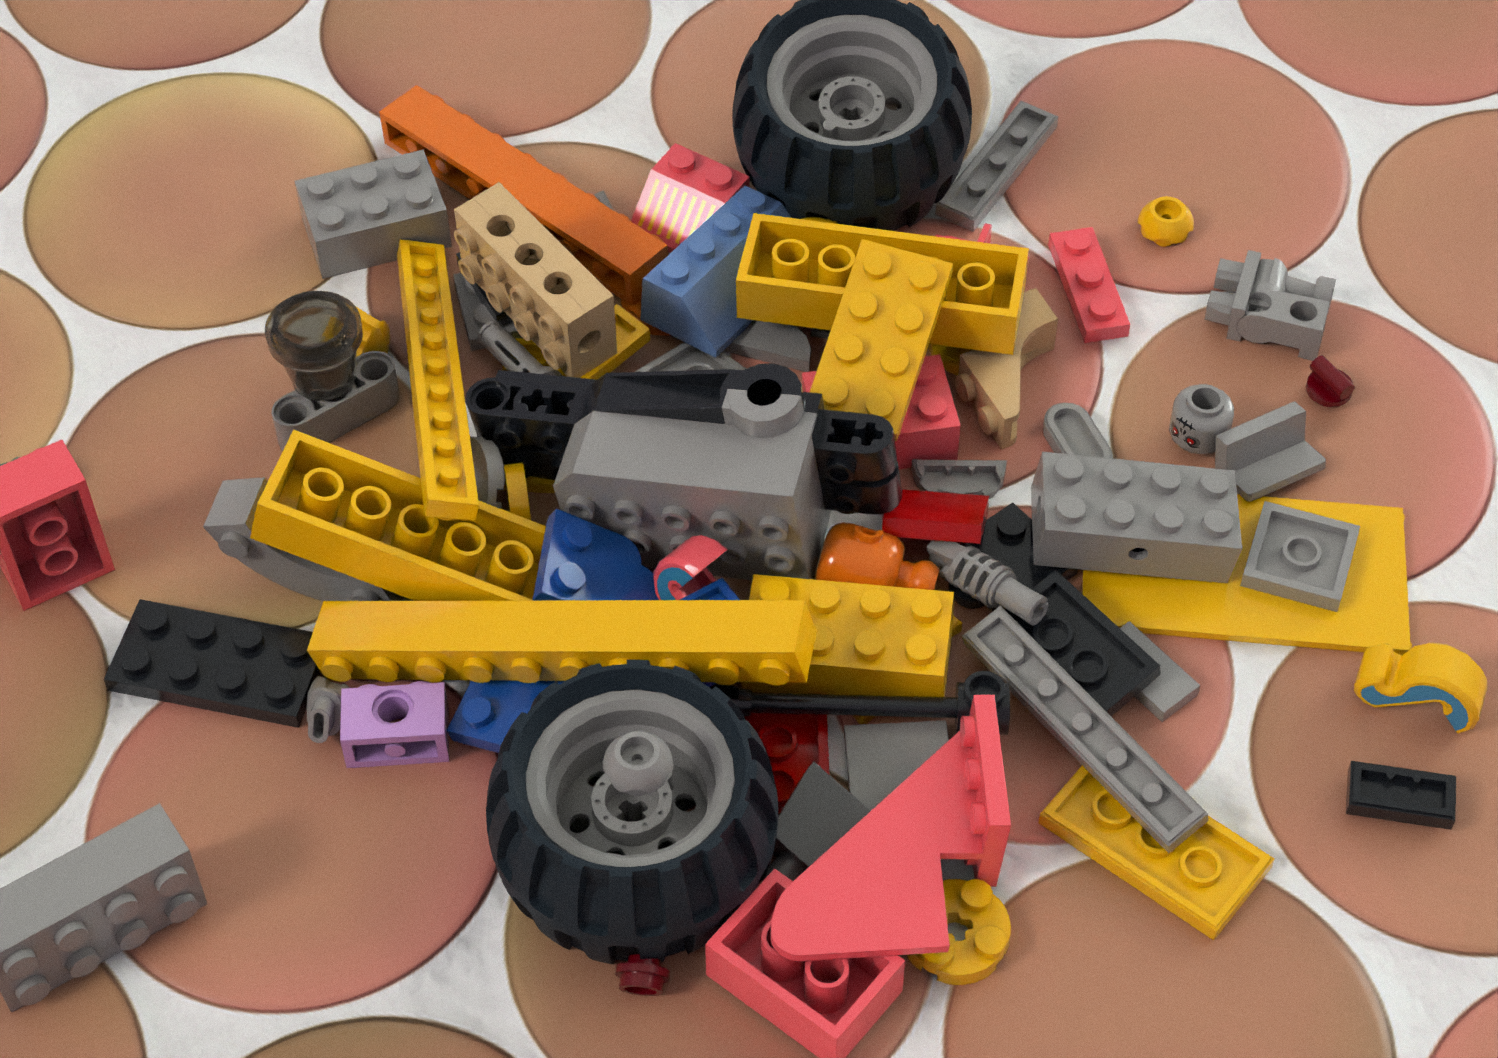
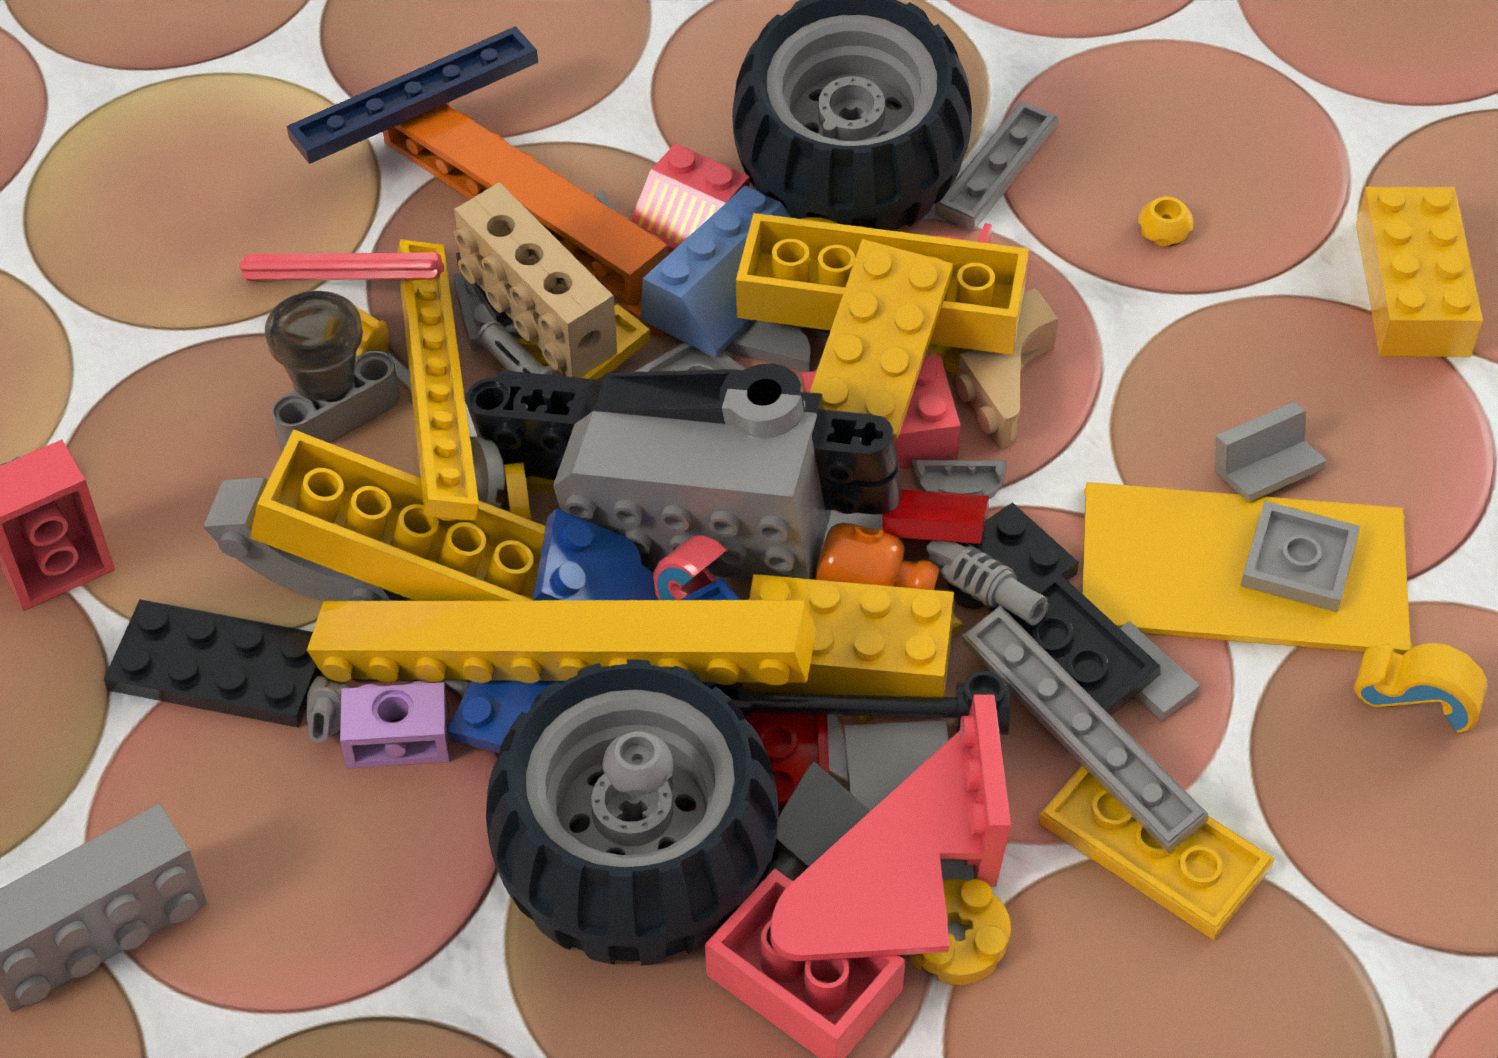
(342, 266): none -> coral axle
(366, 209): light grey brick -> none
(412, 94): none -> dark blue plate
(642, 976): dark red plate -> none
(1073, 431): light grey tile -> none
(1089, 285): coral plate -> none
(1135, 517): light grey brick -> none
(1199, 416): light grey head -> none
(1270, 304): light grey hips -> none
(1328, 384): dark red plate -> none
(1401, 795): black plate -> none
(1418, 272): none -> yellow brick

